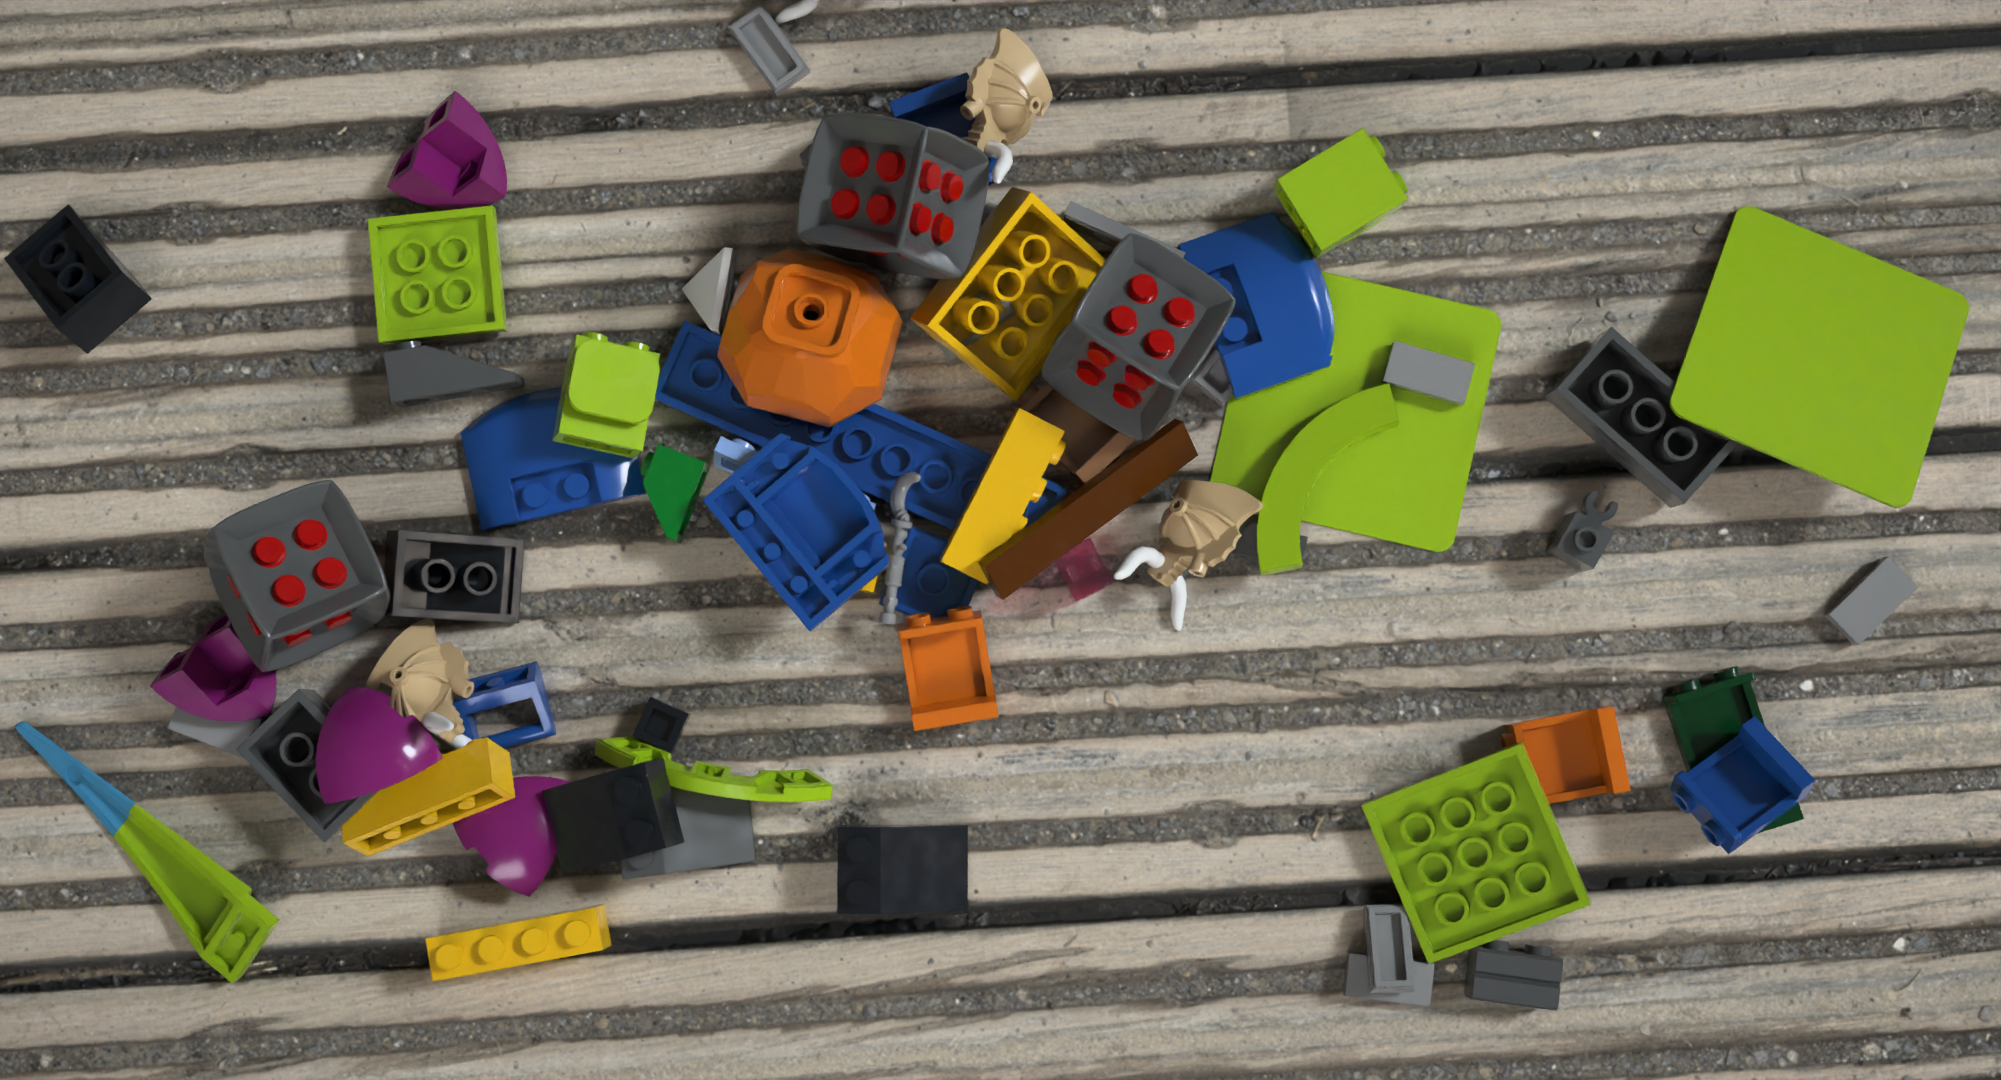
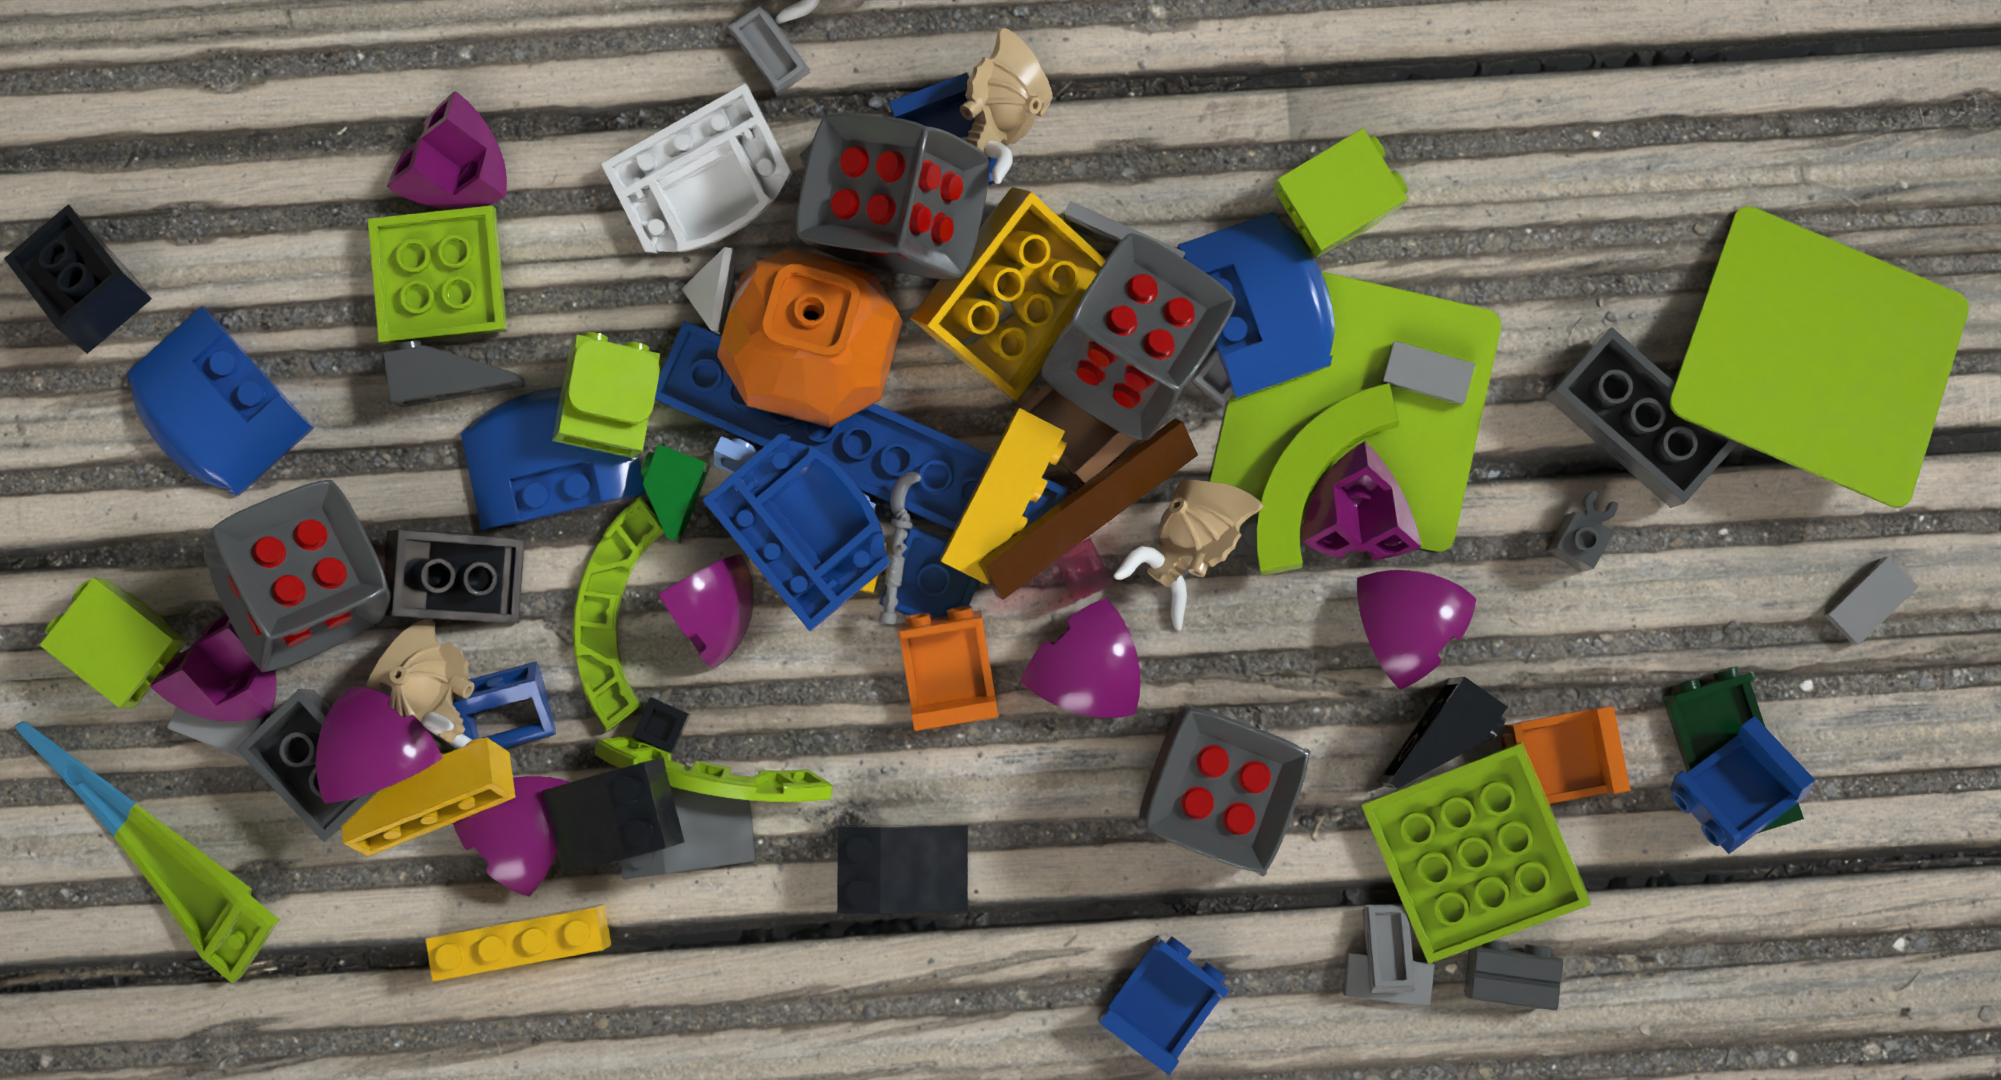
(112, 641): none -> lime brick
(214, 406): none -> blue slope
(598, 610): none -> lime tile
(700, 175): none -> white slope
(713, 607): none -> magenta brick
(1090, 666): none -> magenta brick
(1163, 1002): none -> blue panel
(1223, 789): none -> dark grey piece
(1360, 510): none -> magenta brick
(1411, 620): none -> magenta brick
(1452, 725): none -> black slope

